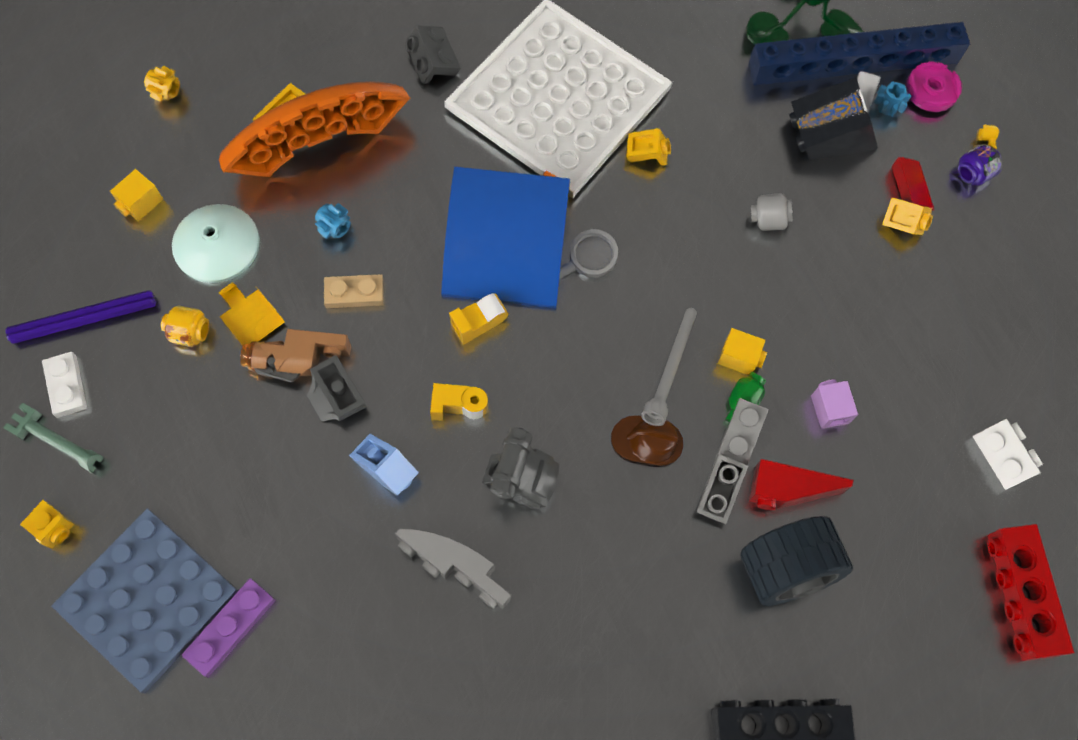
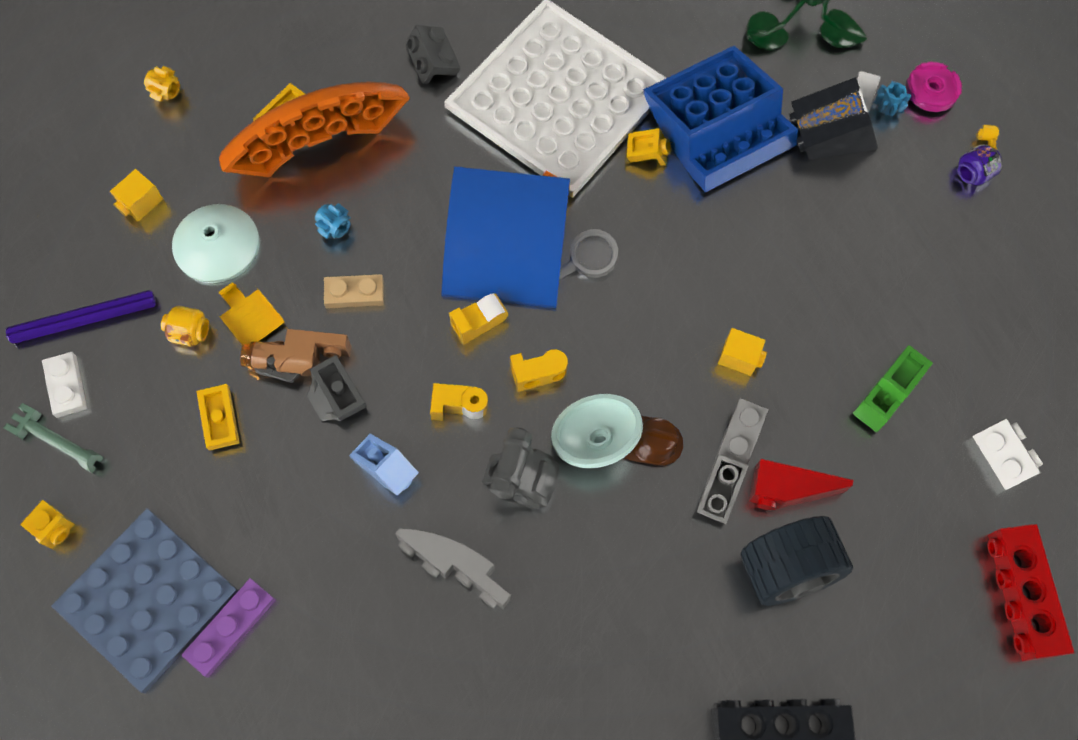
(217, 417): none -> yellow plate
(538, 370): none -> yellow leg
(597, 431): none -> light aqua dish
(656, 409): light grey piece -> none
(721, 117): none -> blue slope
(749, 389): green plant -> none
(772, 211): light grey head -> none
(834, 404): lavender brick -> none
(857, 52): dark blue brick -> none
(892, 388): none -> bright green slope
(908, 216): yellow bracket -> none
(911, 182): red slope -> none

